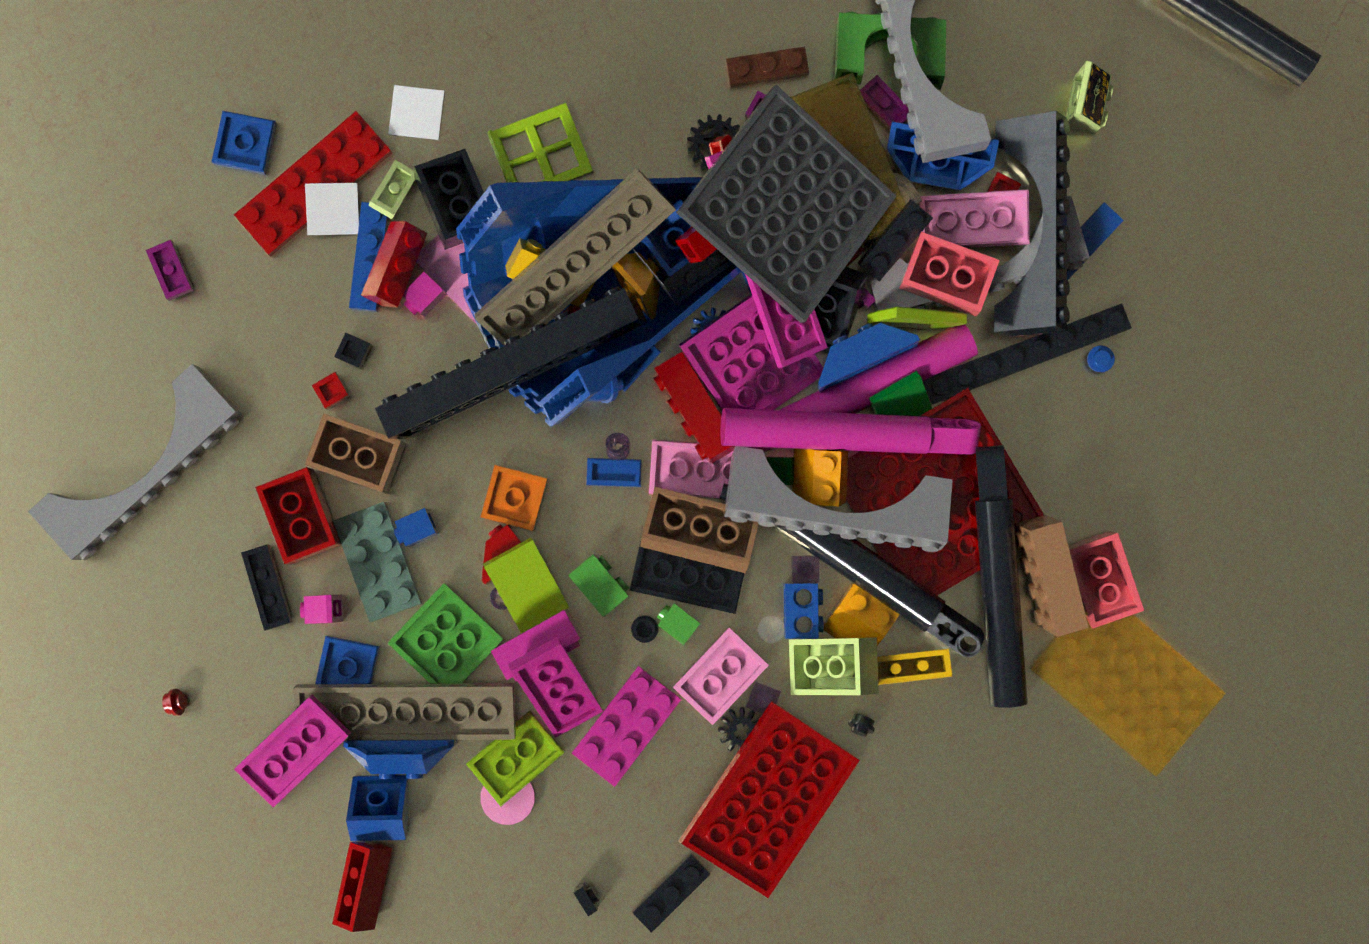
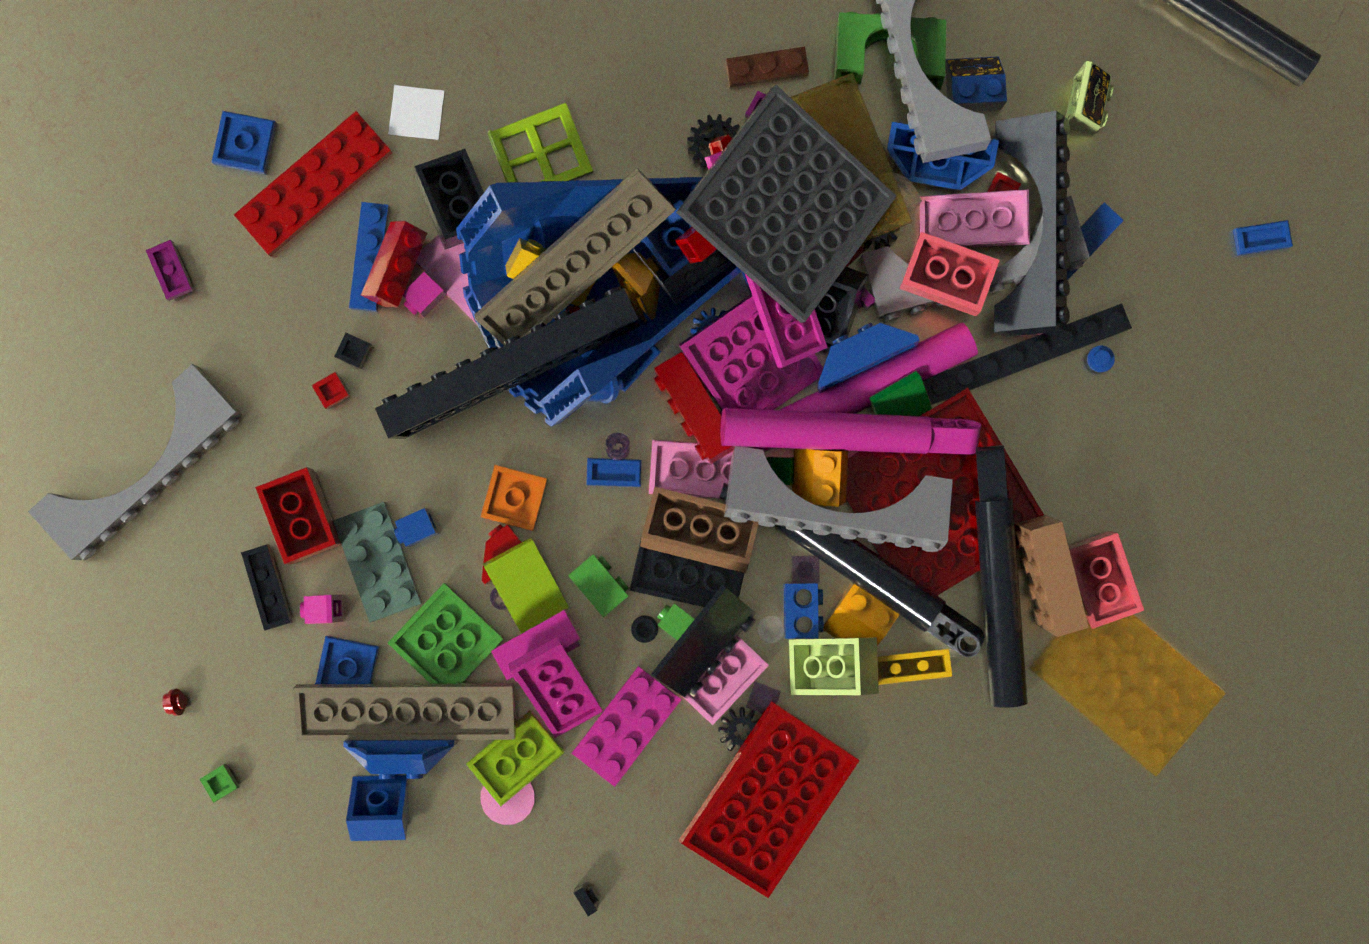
(219, 783): none -> bright green plate
(292, 750): dark pink plate -> none
(332, 208): white sticker -> none
(355, 453): medium nougat brick -> none
(362, 886): red brick -> none
(393, 189): yellowish green plate -> none
(671, 892): black plate -> none
(704, 643): none -> black slope
(861, 725): black plate -> none
(884, 102): magenta plate -> none
(895, 240): black plate -> none
(917, 318): lime tile -> none
(976, 83): none -> blue slope
(1262, 238): none -> blue tile

